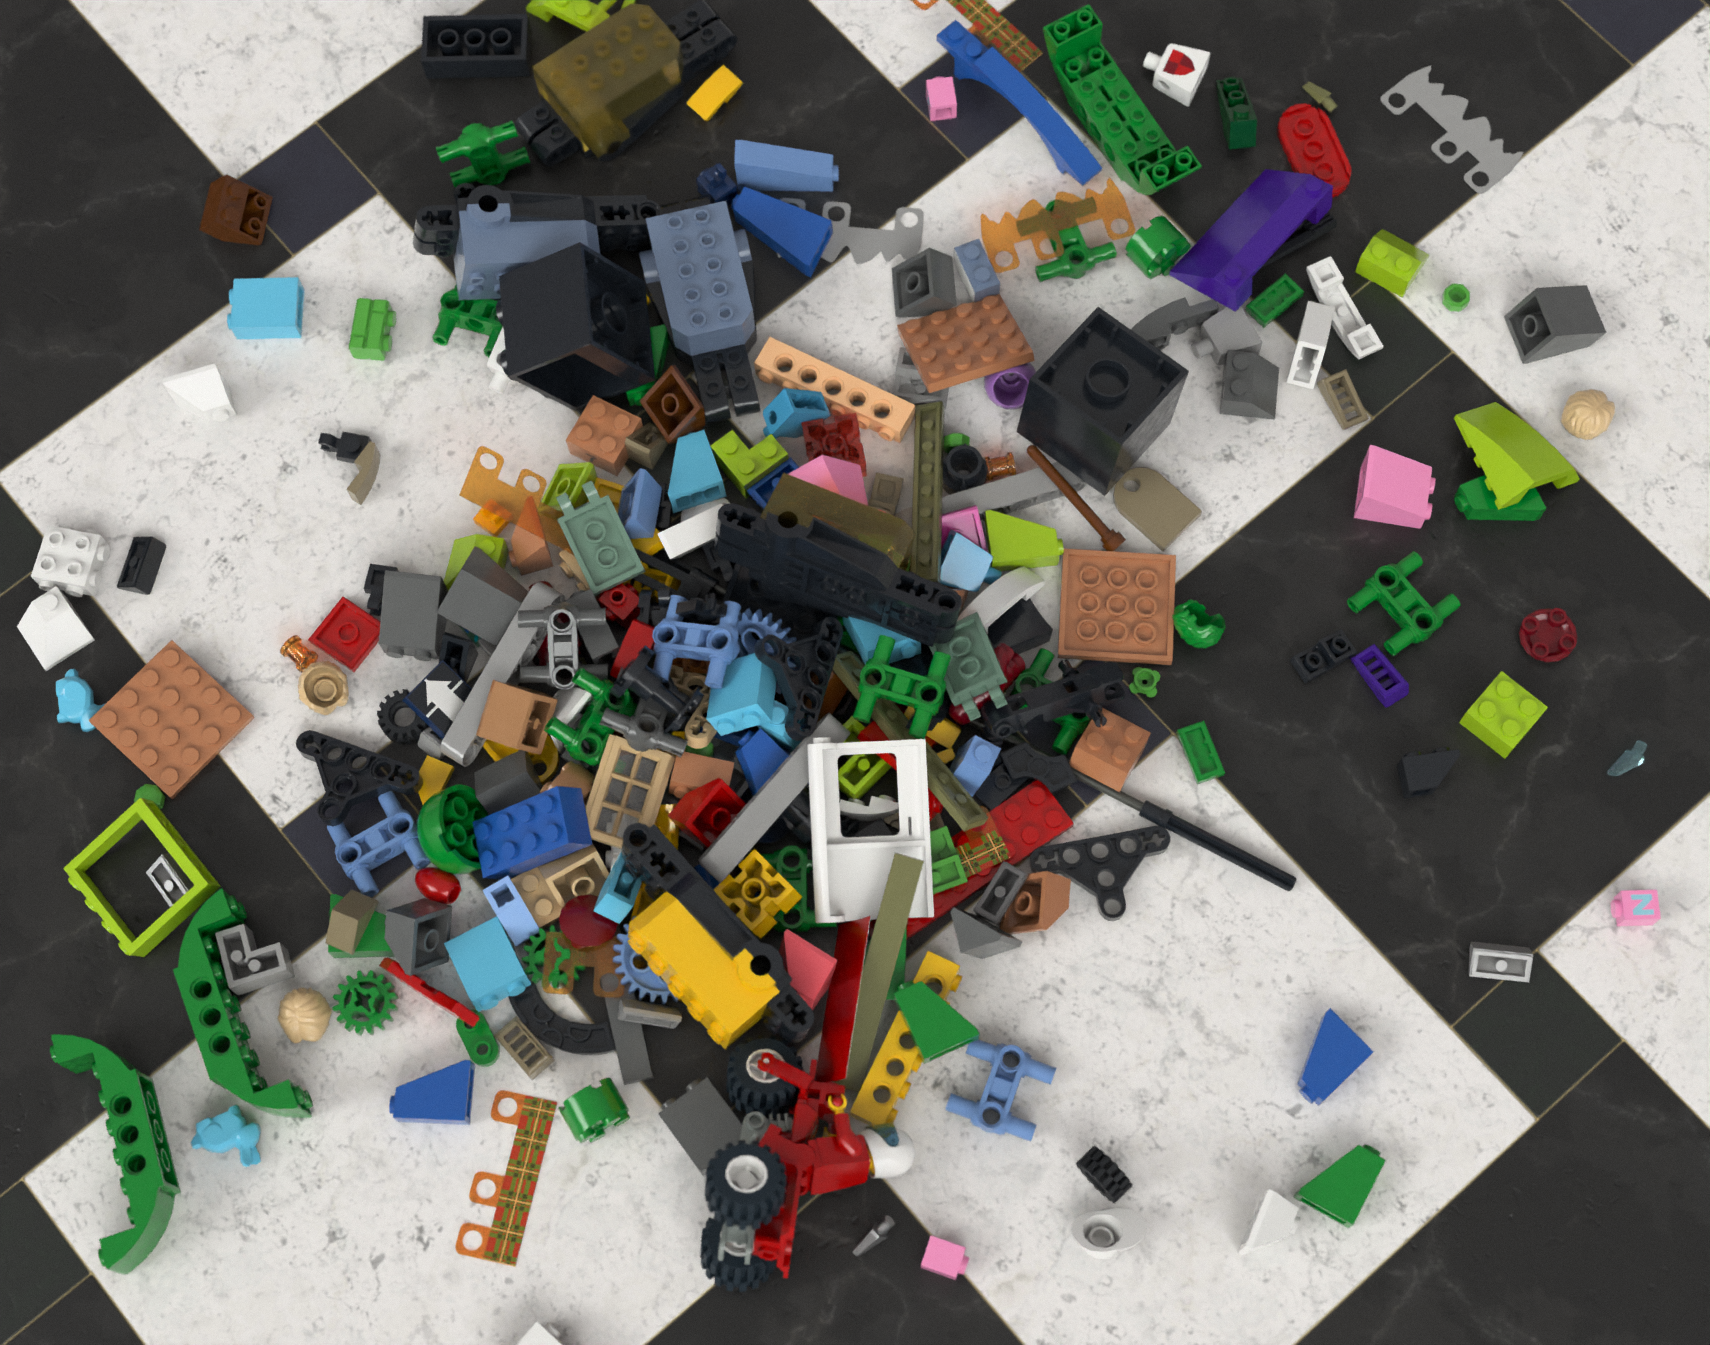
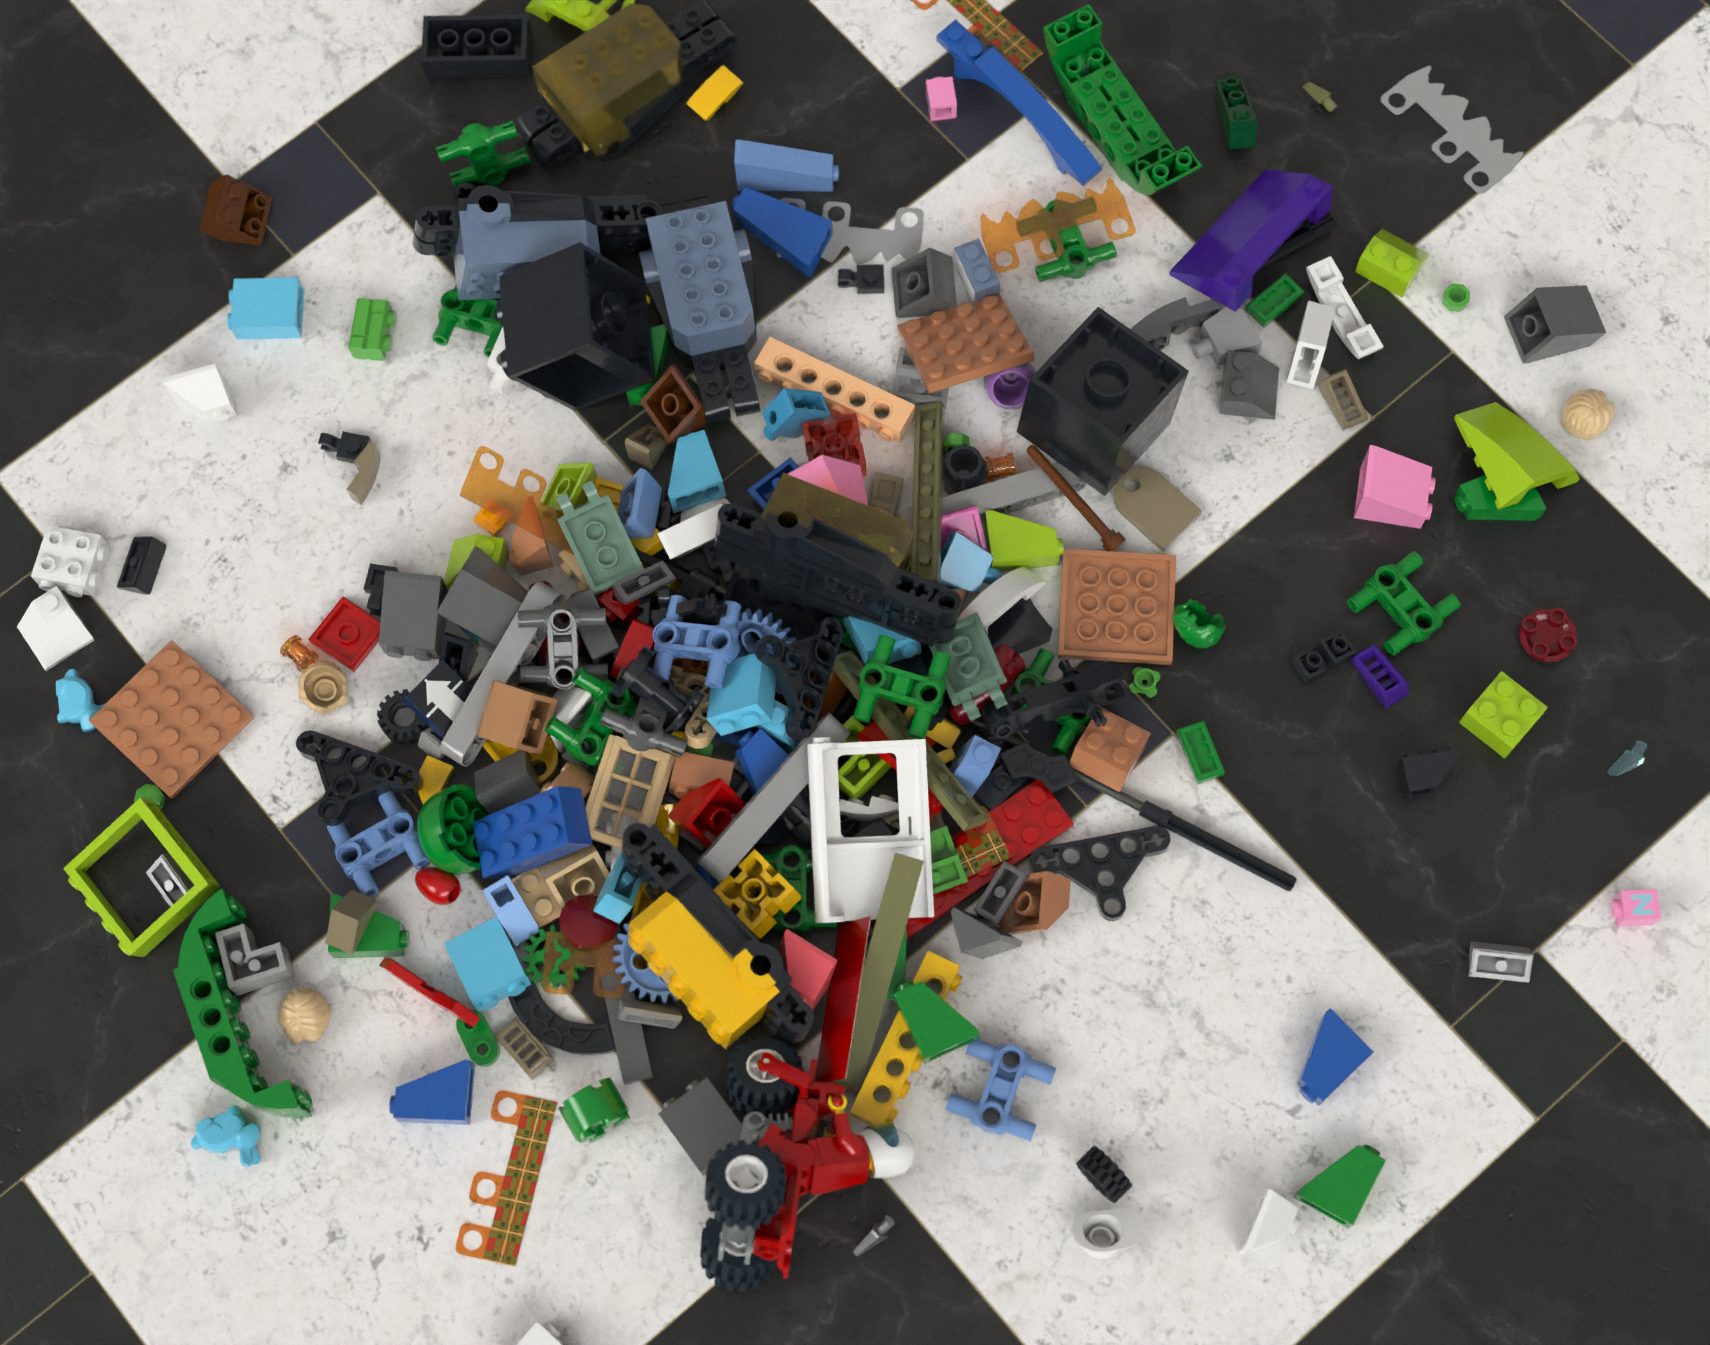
(140, 1148): green slope -> none
(375, 997): green gear -> none
(418, 934): dark grey slope -> none
(601, 435): nougat brick -> none
(643, 582): none -> flat silver slope
(716, 185): dark blue brick -> none
(747, 465): lime brick -> none
(867, 279): none -> black plate
(944, 1258): bright pink brick -> none
(1157, 247): green brick -> none
(1178, 71): white torso -> none
(1314, 146): red tile -> none

